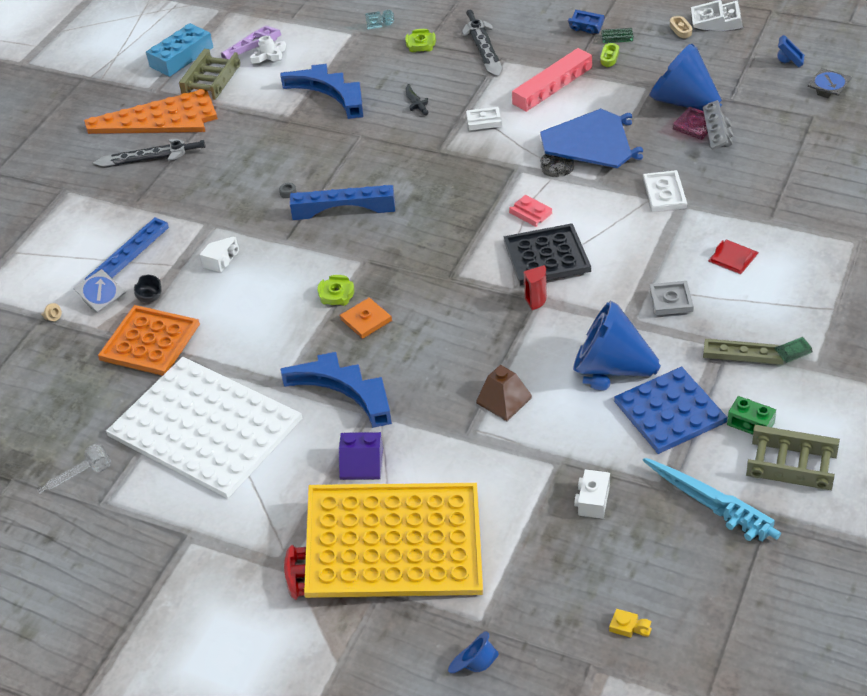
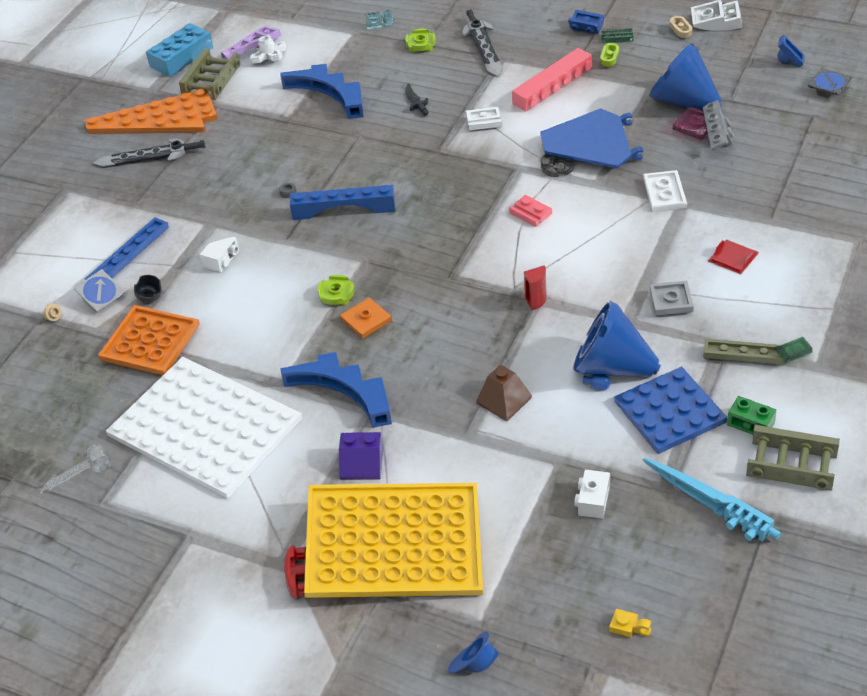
(553, 246): black plate -> none

